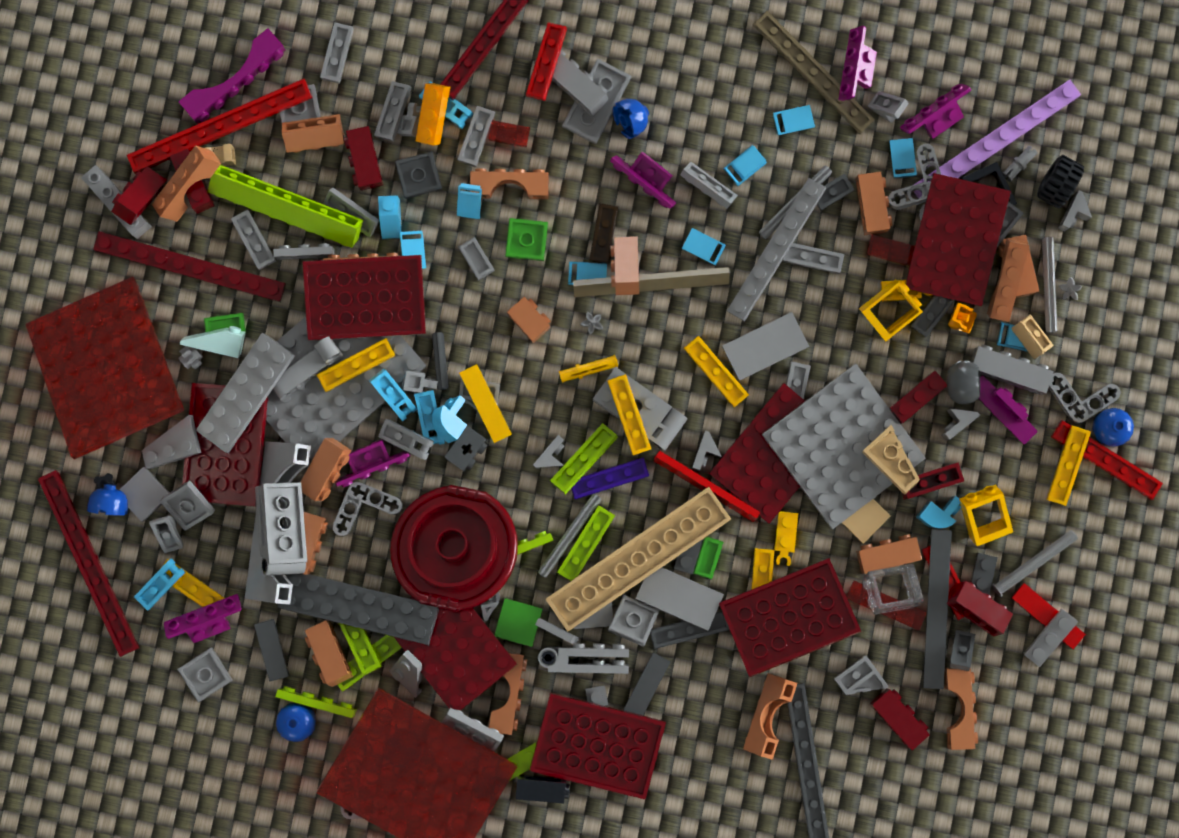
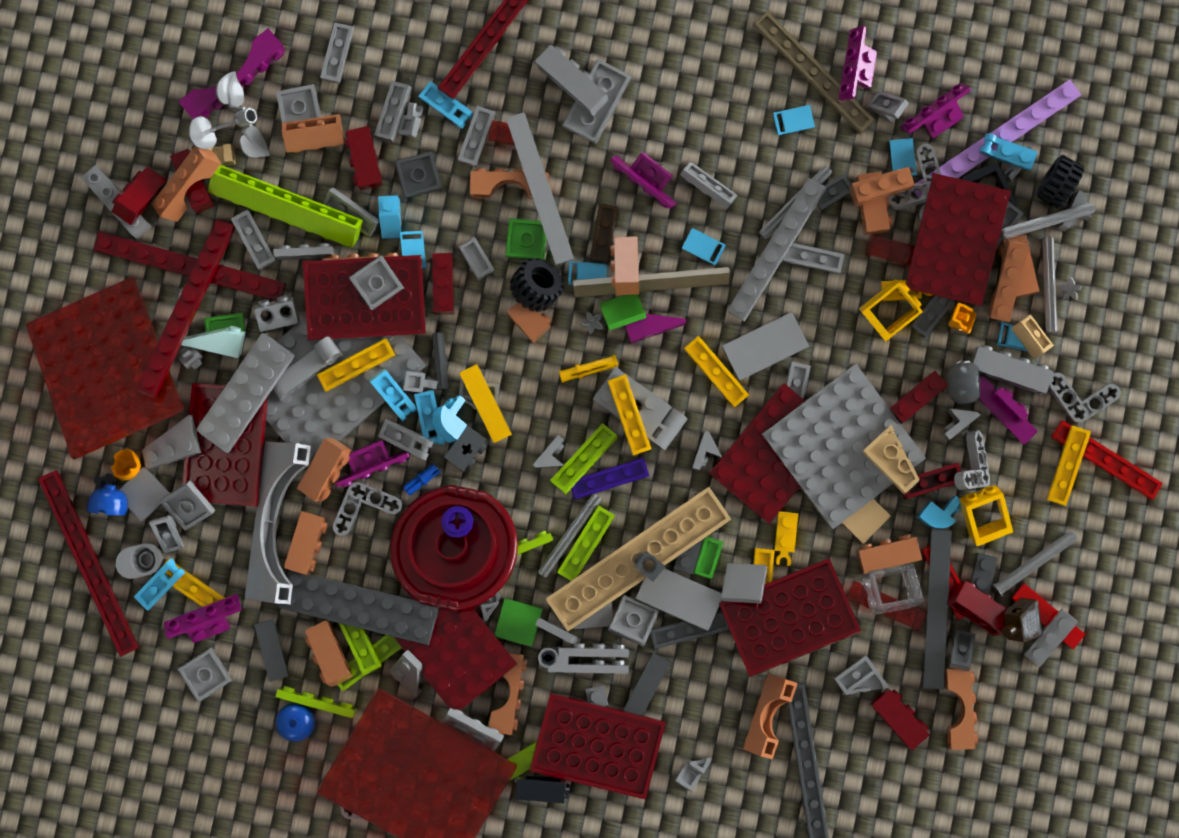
(126, 465): none -> light orange hair
(138, 561): none -> light grey piece
(185, 309): none -> dark red plate
(220, 125): red plate -> none
(231, 93): none -> light grey plant
(278, 318): none -> light grey brick
(281, 547): light grey hinge -> none
(376, 282): none -> light grey tile
(421, 479): none -> blue axle
(432, 114): light orange brick -> none
(443, 283): none -> dark red brick
(450, 517): none -> dark purple gear
(469, 202): medium azure piece -> none
(536, 284): none -> black tyre
(540, 189): none -> light grey tile
(546, 61): red tile -> none
(622, 311): none -> bright green tile
(632, 117): blue cylinder -> none
(652, 326): none -> magenta slope
(658, 566): none -> dark grey brick
(691, 773): none -> light grey slope
(702, 483): red tile -> none
(744, 583): none -> light grey tile
(746, 164): medium azure piece -> none
(881, 186): none -> nougat brick
(979, 473): none -> light grey beam
(1008, 152): none -> medium azure plate
(1022, 621): none -> dark brown torso
(1048, 220): none -> light grey axle
(1113, 427): blue cylinder -> none

